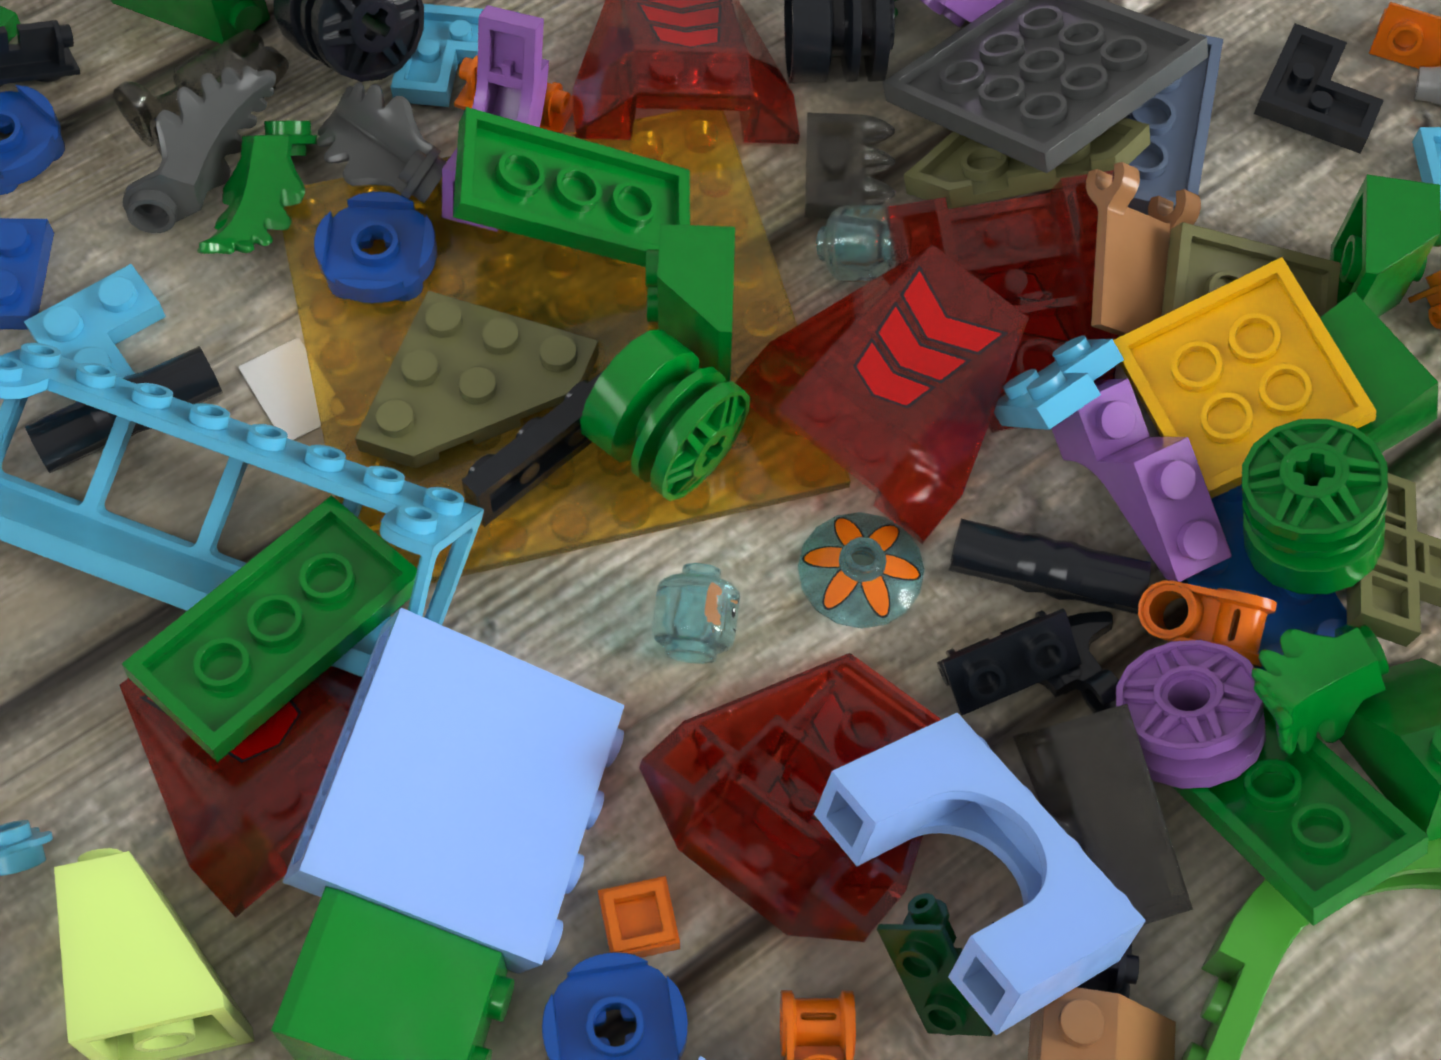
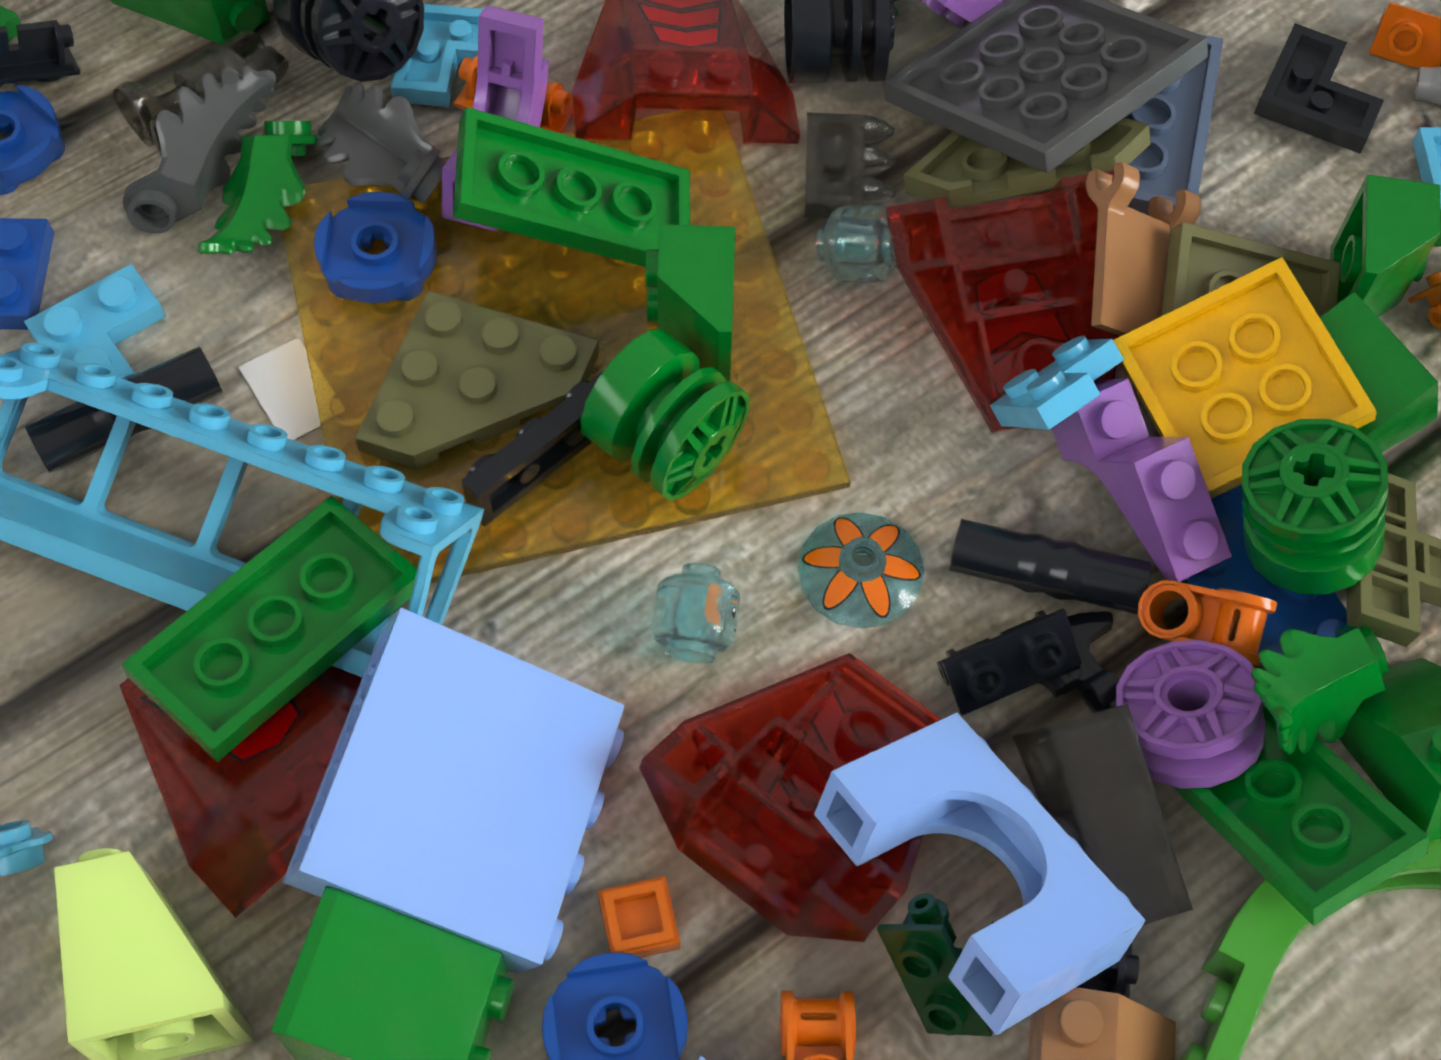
(896, 383): clear red wedge -> none

